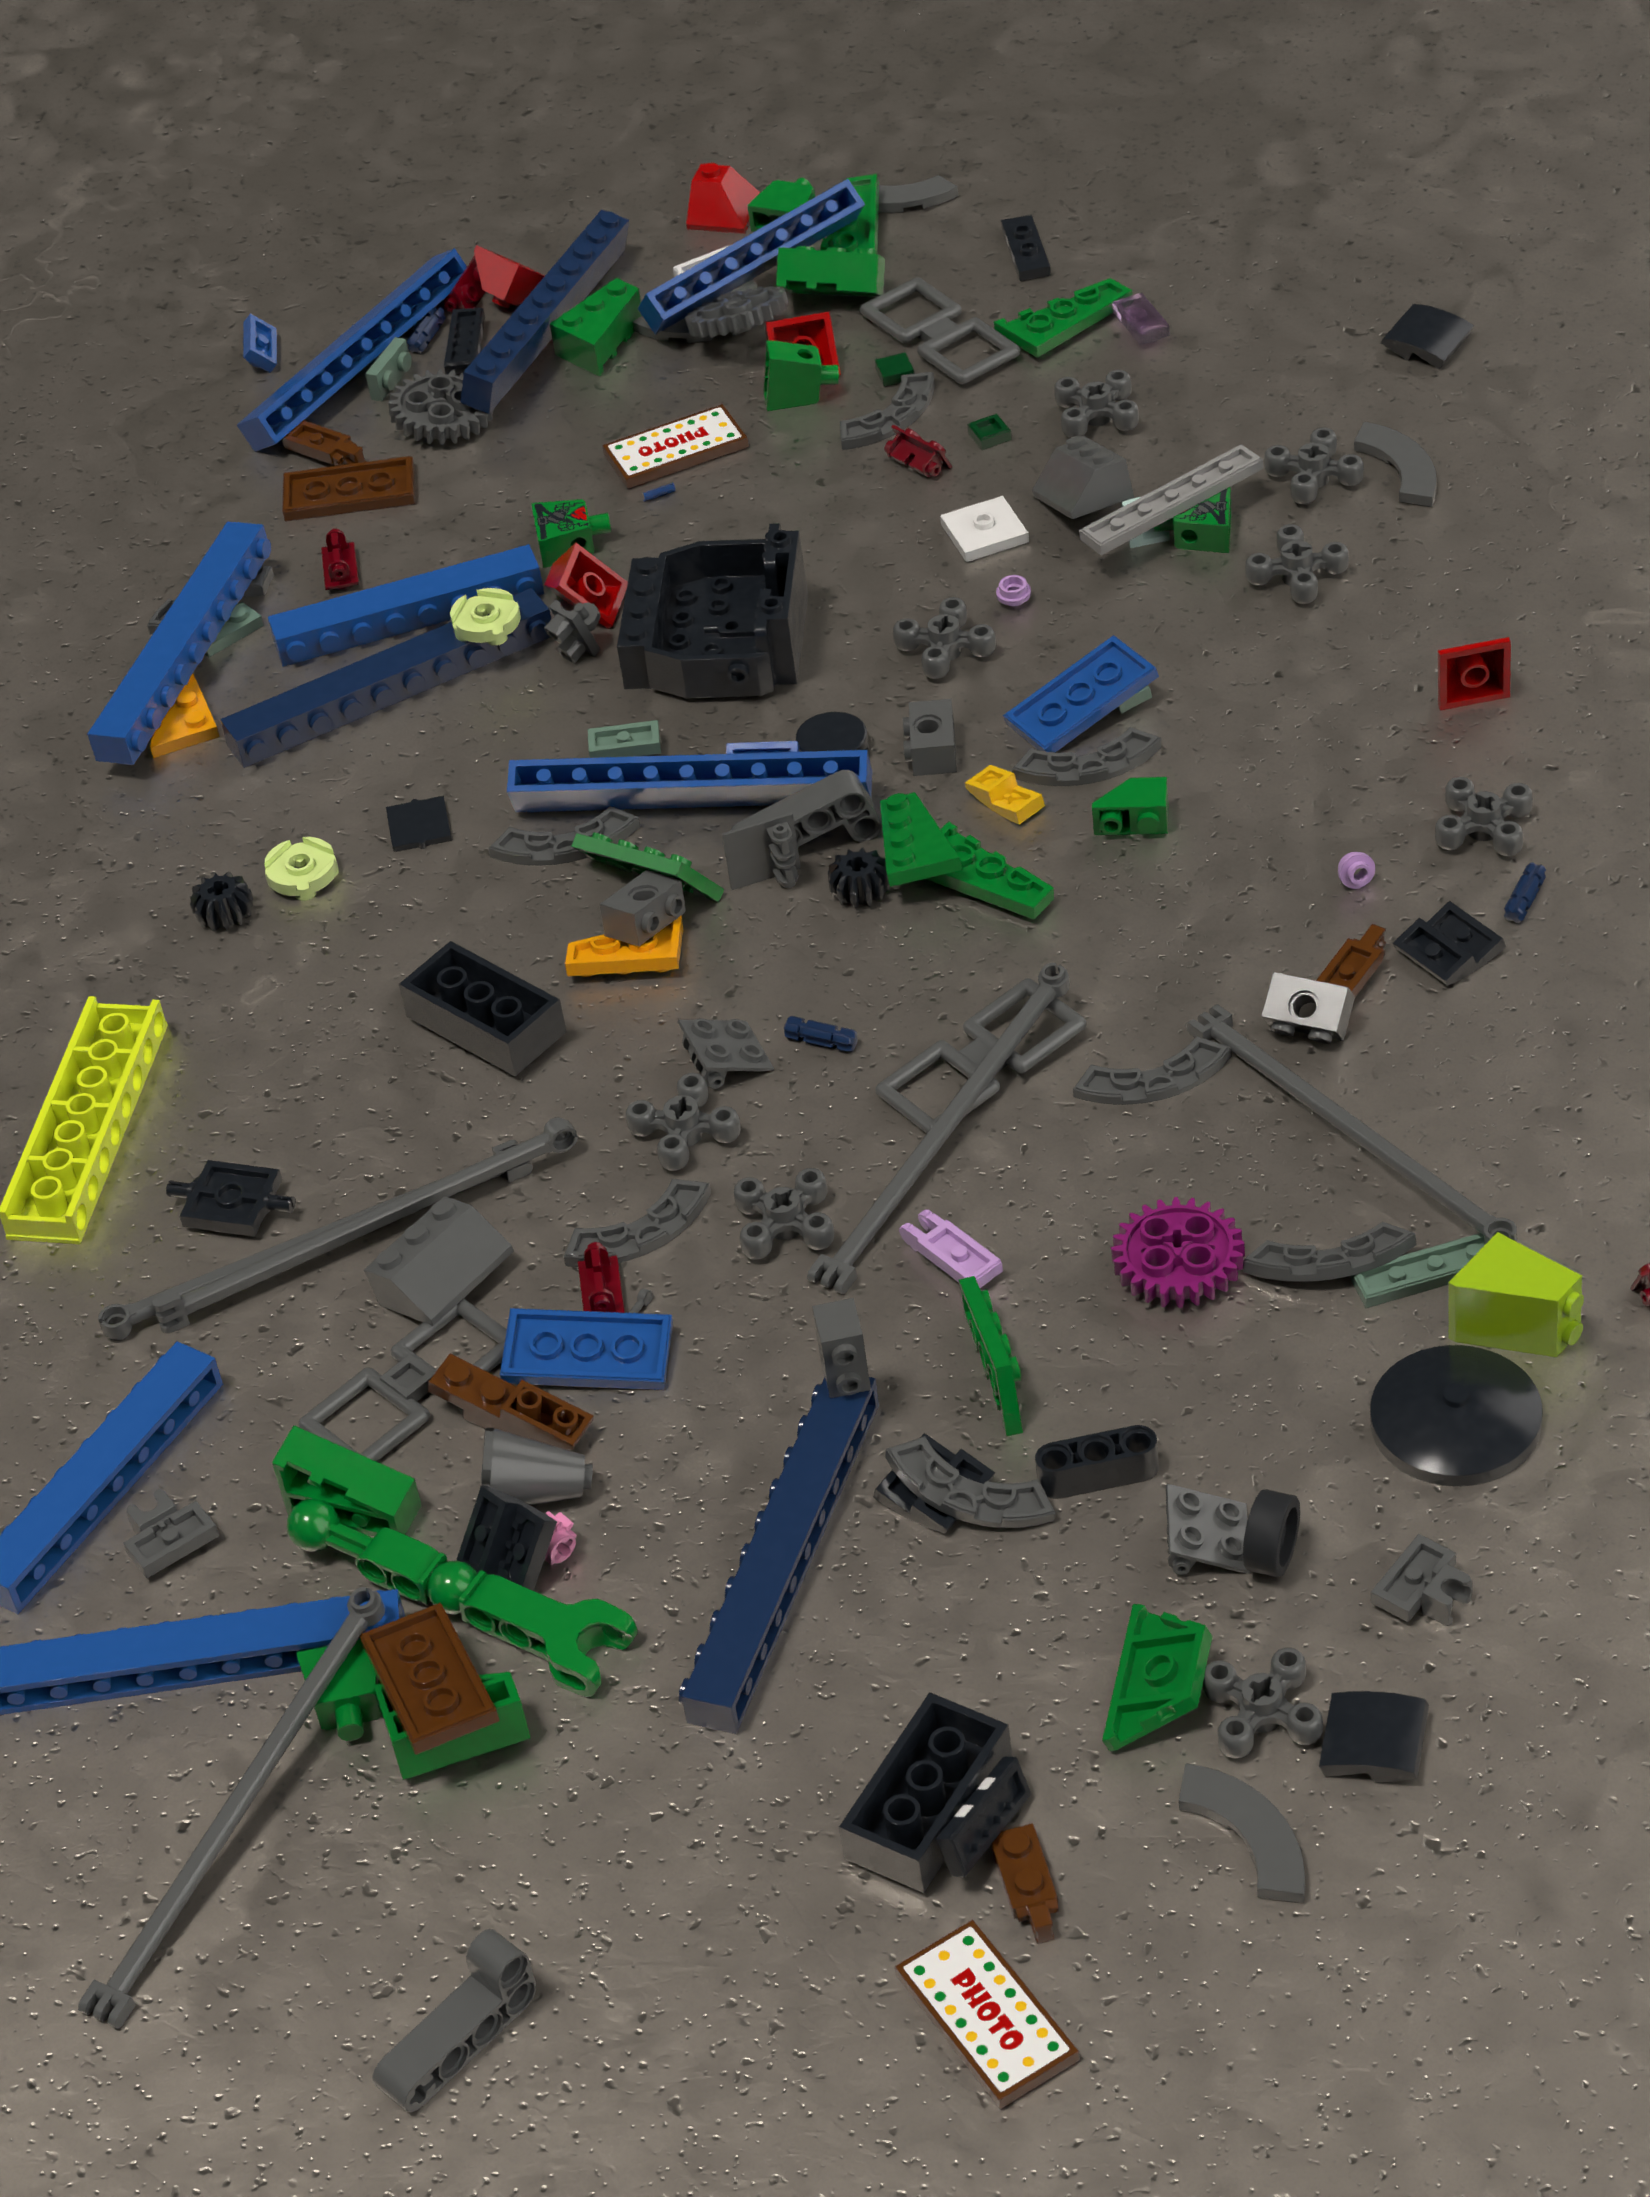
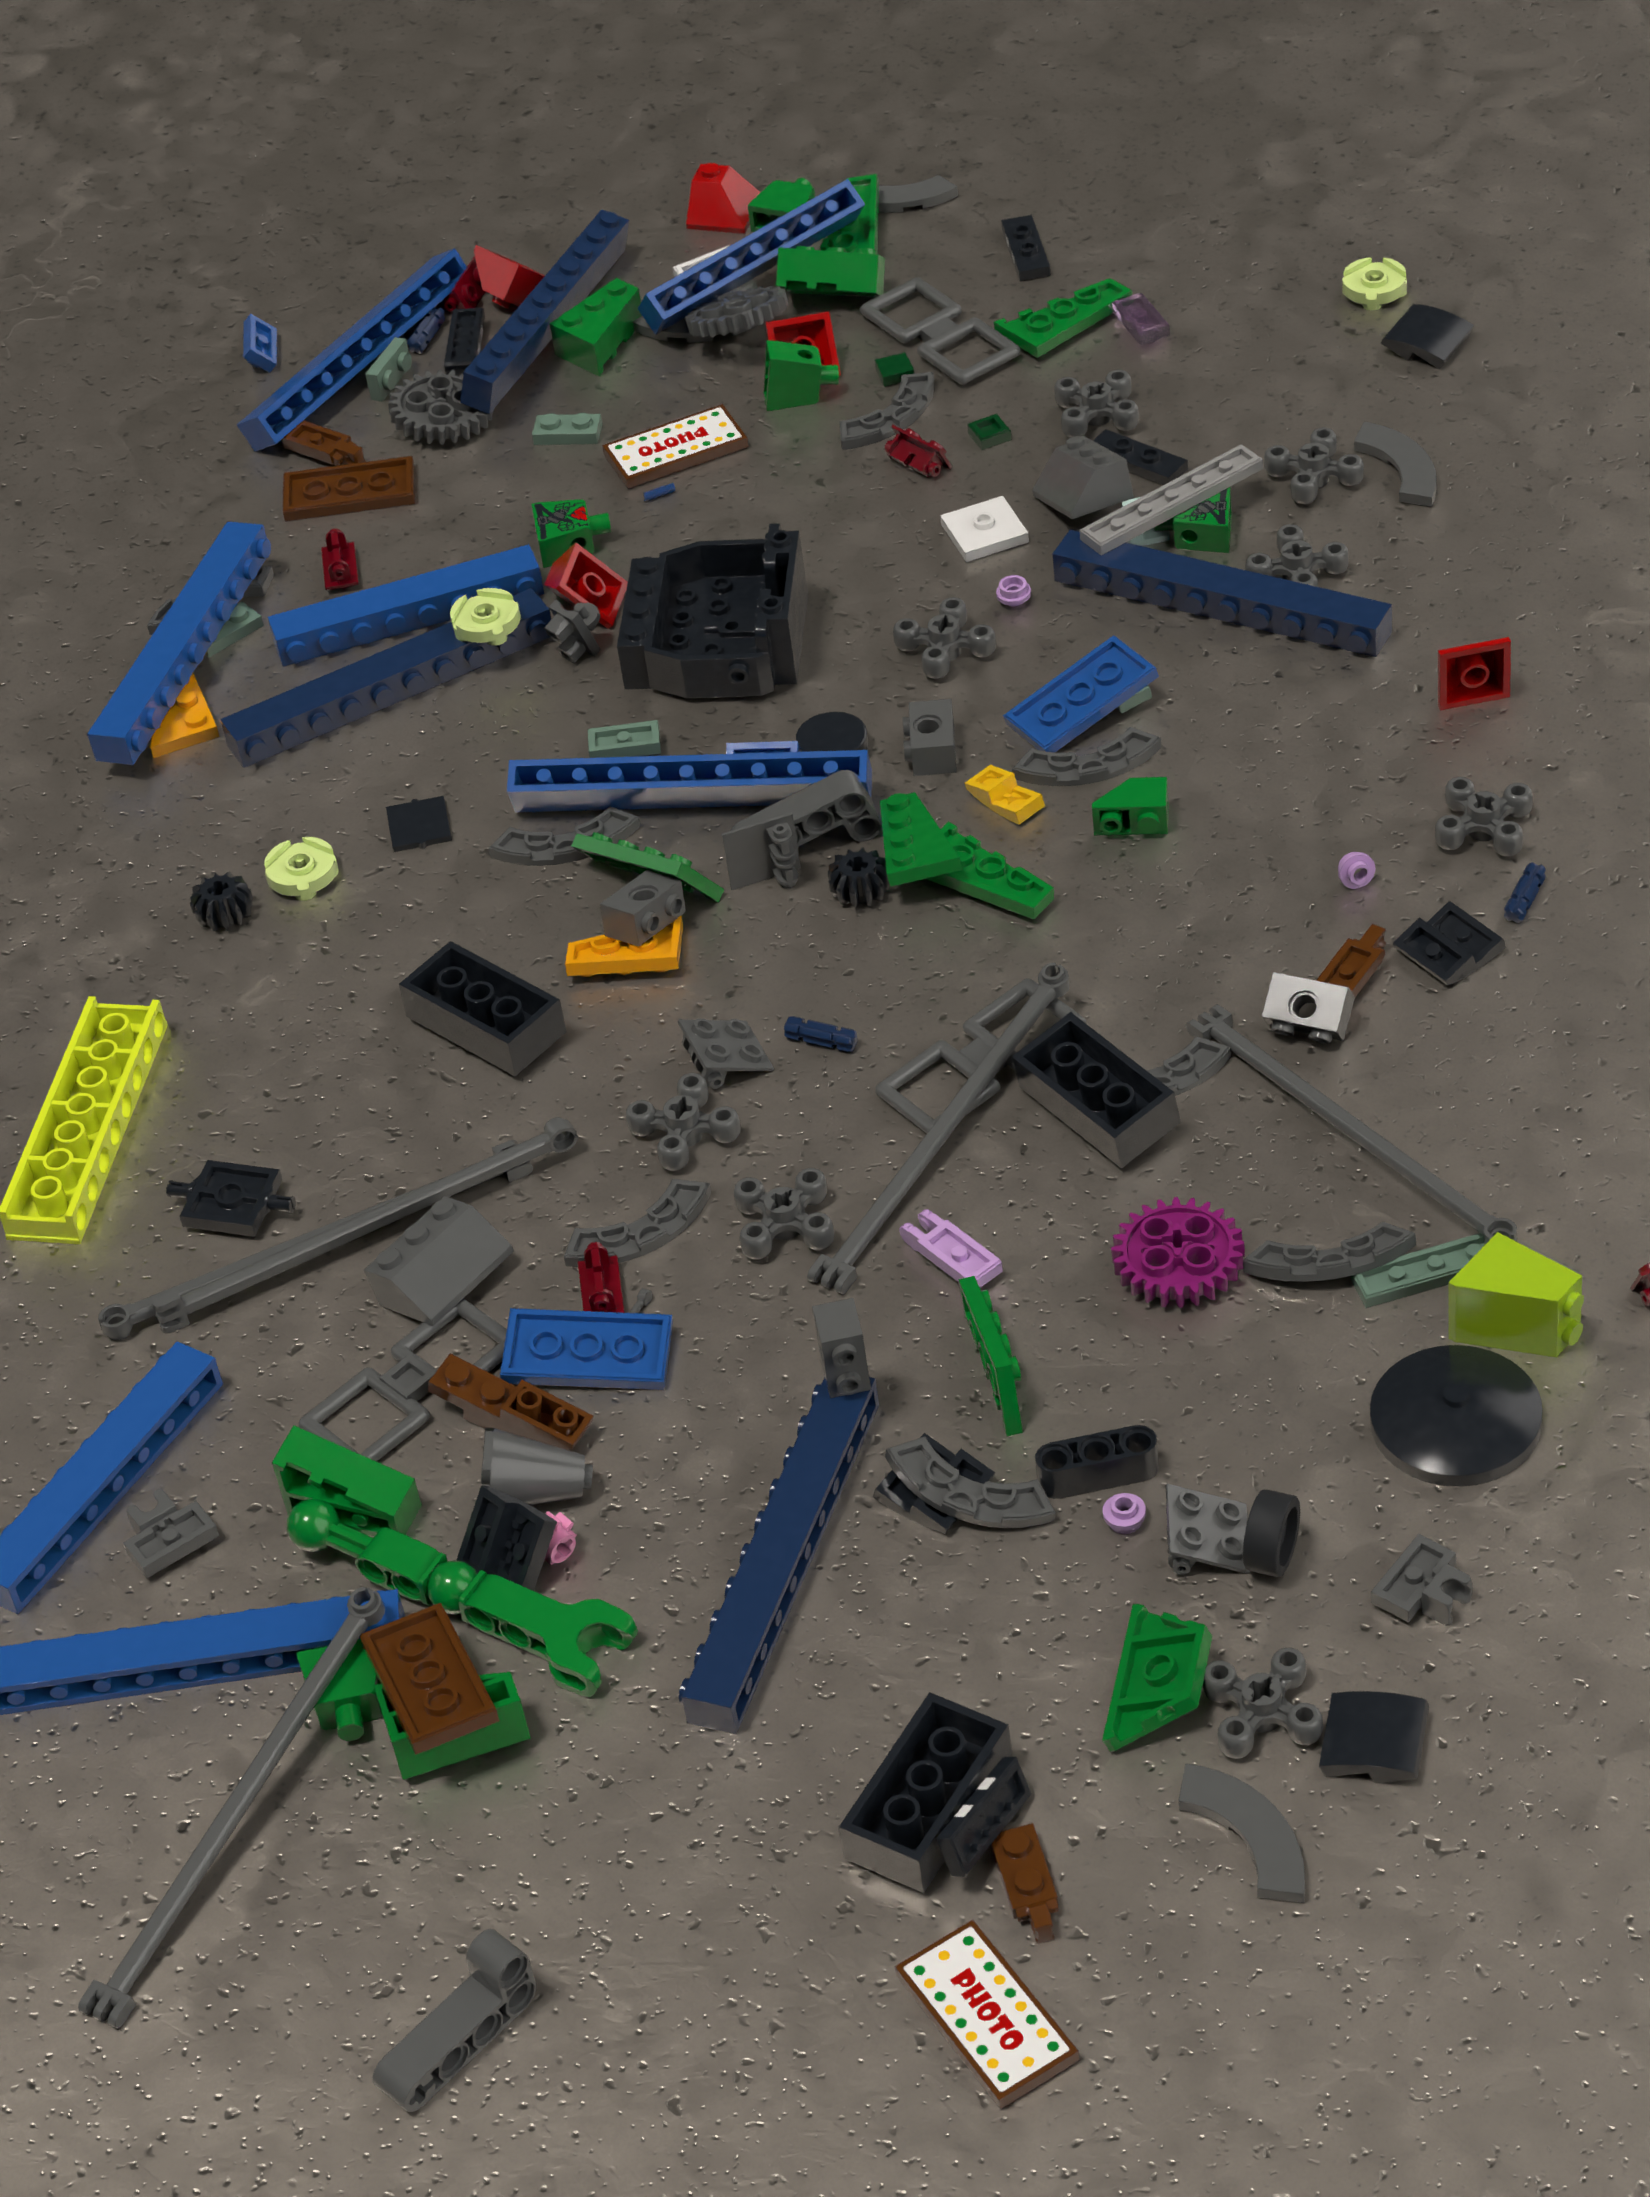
(567, 429): none -> sand green plate
(1096, 1089): none -> black brick
(1124, 1521): none -> lavender plate
(1144, 459): none -> black plate
(1227, 594): none -> dark blue brick
(1374, 282): none -> yellowish green plate

